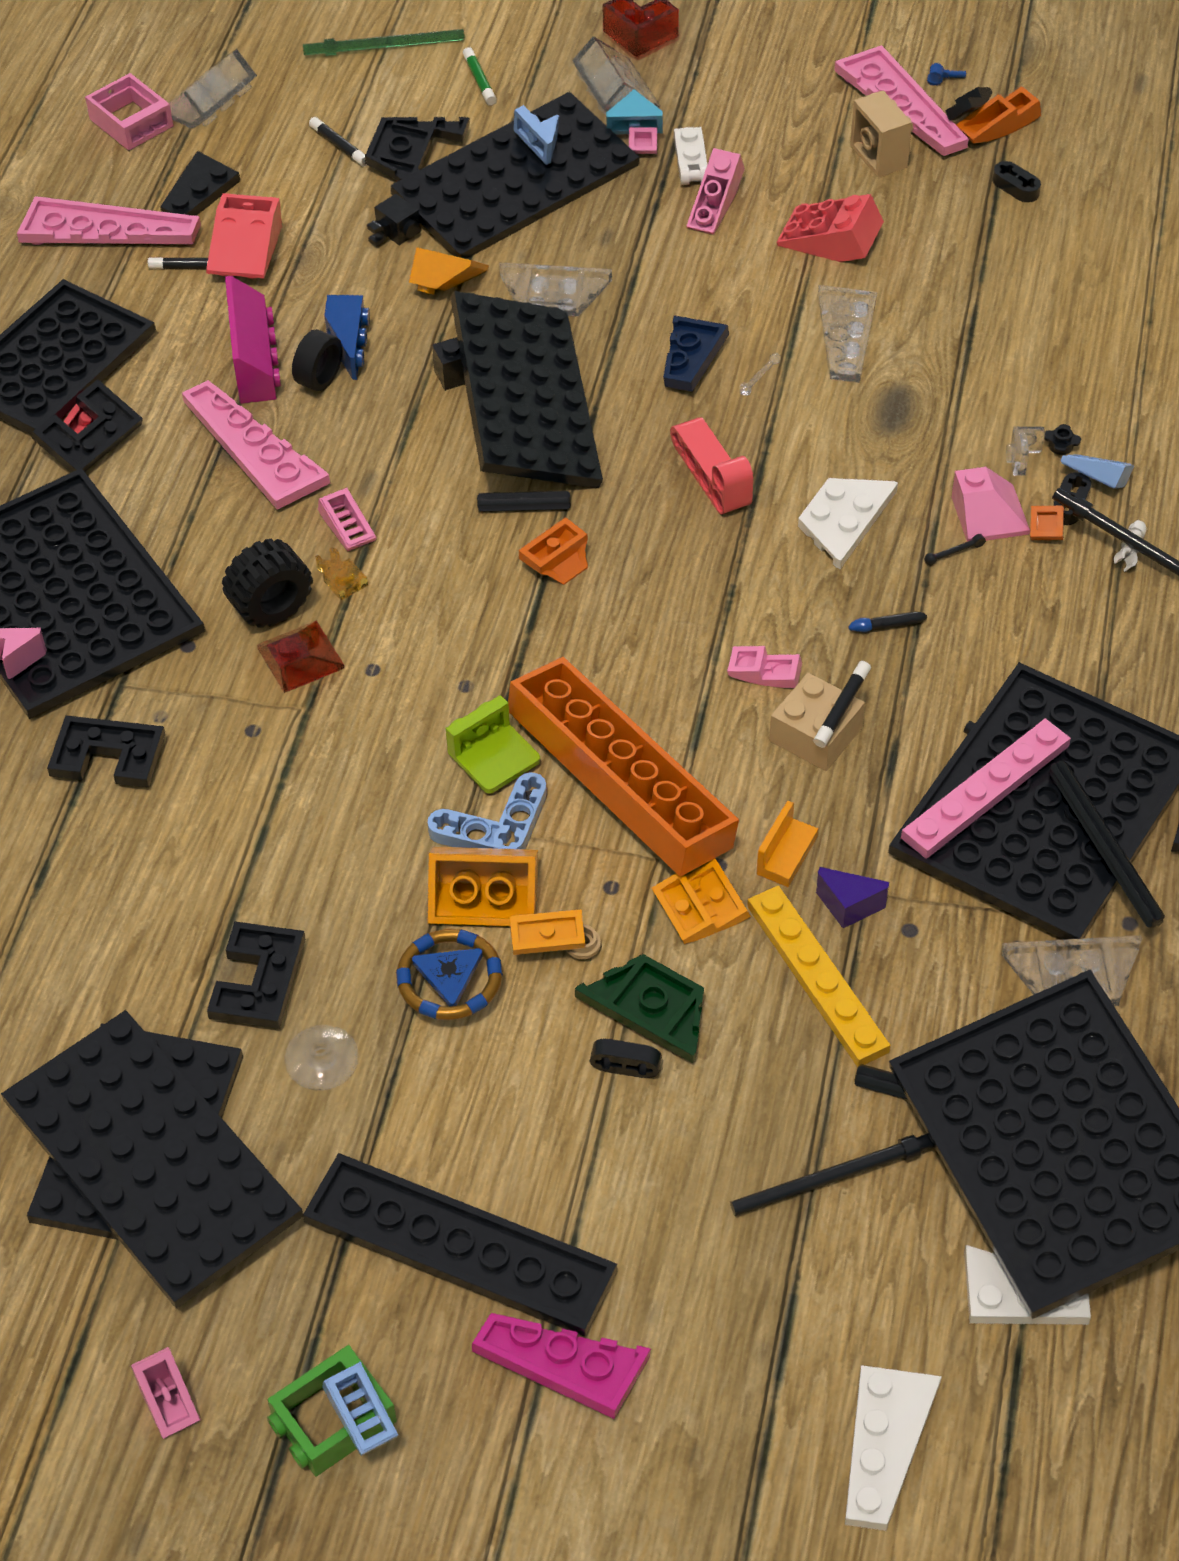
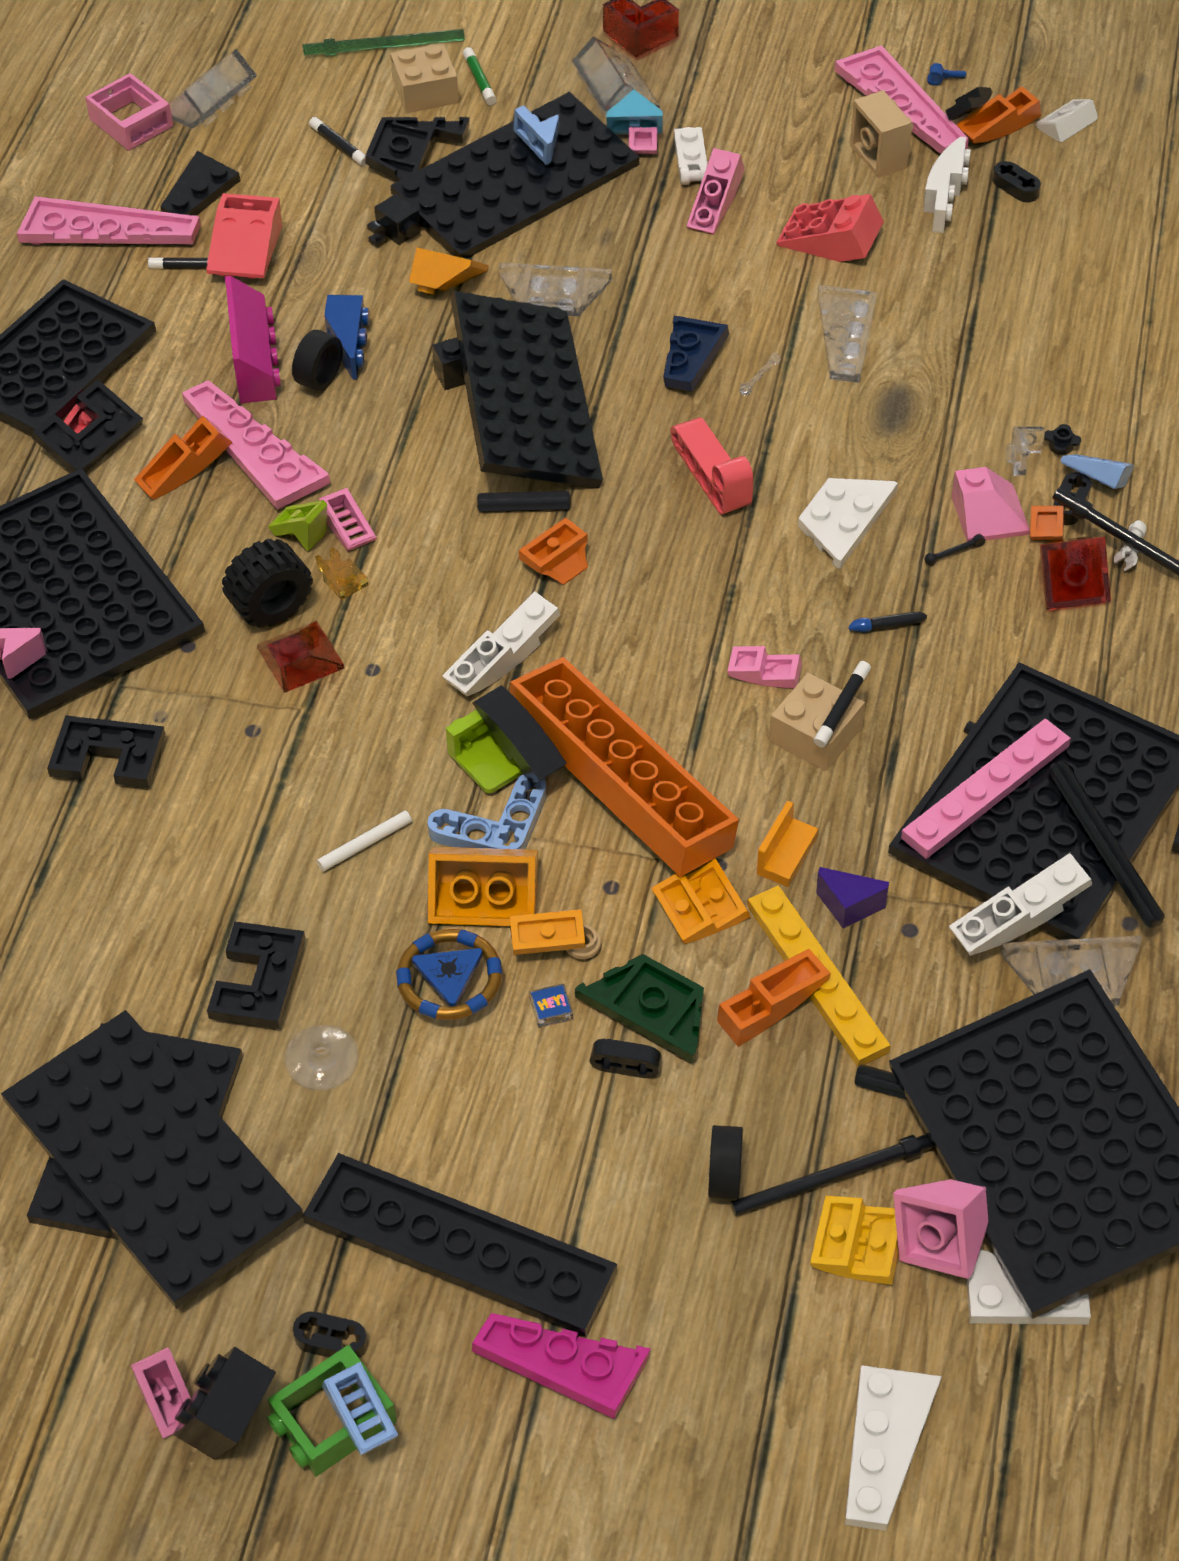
(183, 458): none -> orange slope
(223, 1403): none -> black brick
(304, 521): none -> lime slope
(329, 1335): none -> black beam
(364, 841): none -> white bar
(424, 77): none -> tan brick
(504, 649): none -> white slope
(519, 735): none -> black slope
(551, 1005): none -> tile
(725, 1162): none -> black tyre
(771, 996): none -> orange slope
(856, 1240): none -> yellow slope
(941, 1225): none -> bright pink slope
(945, 182): none -> white slope
(1023, 909): none -> white slope
(1068, 119): none -> white slope
(1075, 572): none -> clear red slope

